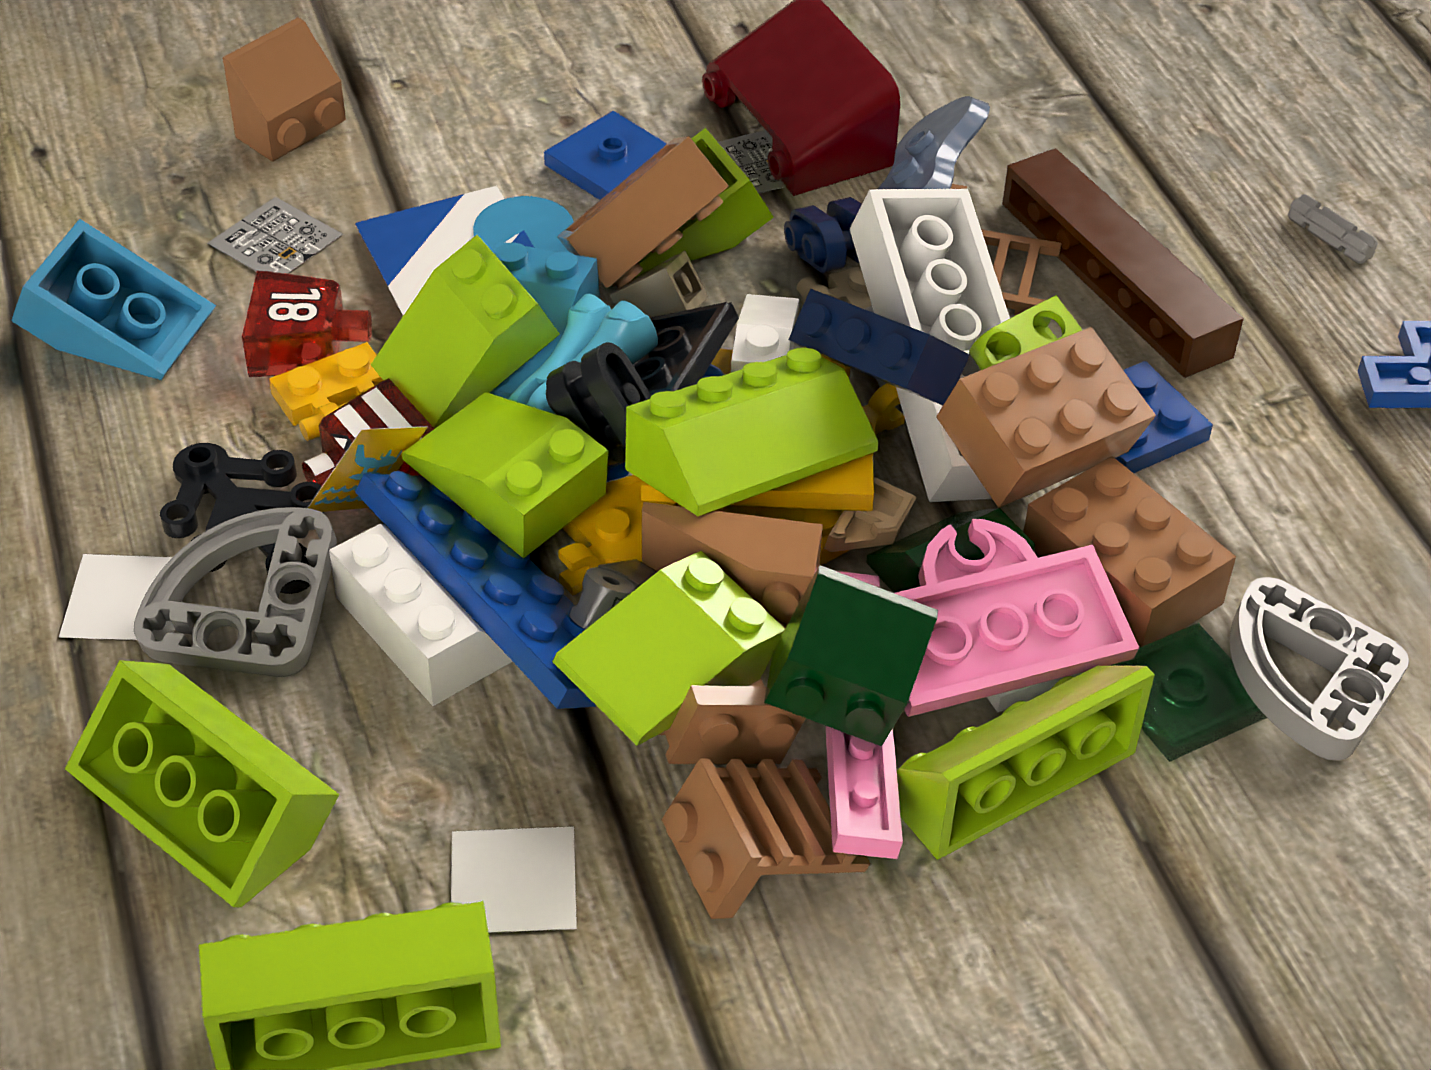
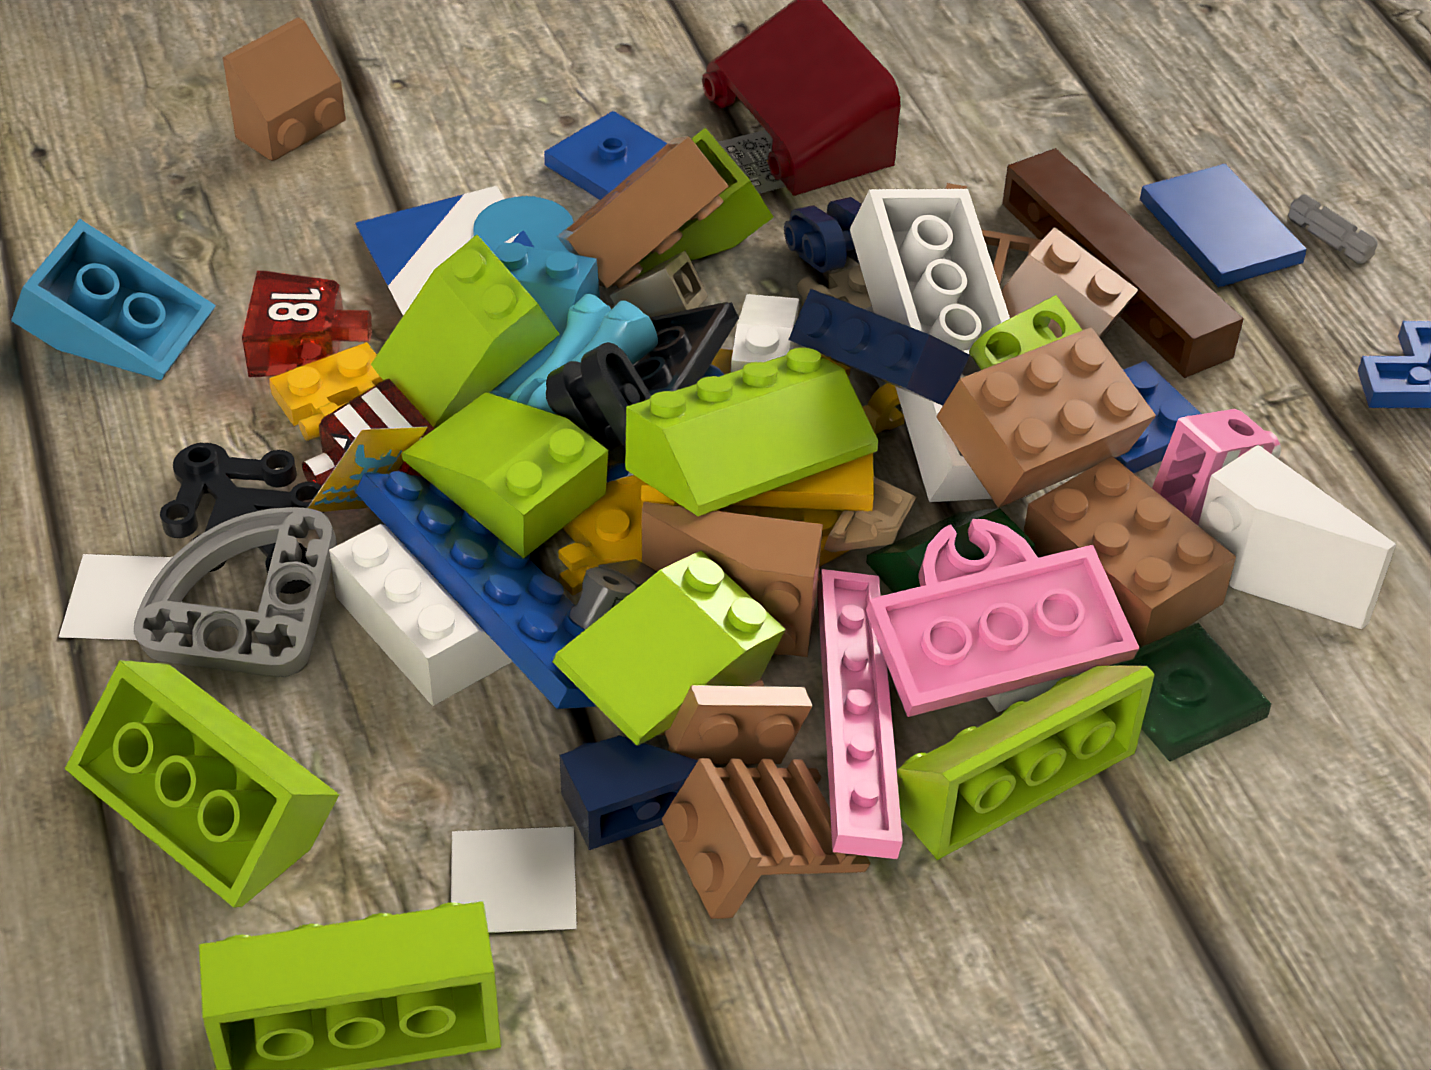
(275, 238): light grey sticker -> none
(620, 787): none -> dark blue slope
(850, 656): dark green slope -> none
(933, 145): sand blue plate -> none
(1080, 281): none -> medium nougat slope
(1201, 448): none -> bright pink torso
(1222, 225): none -> tile
(1270, 610): light grey beam -> none
(1294, 540): none -> white slope

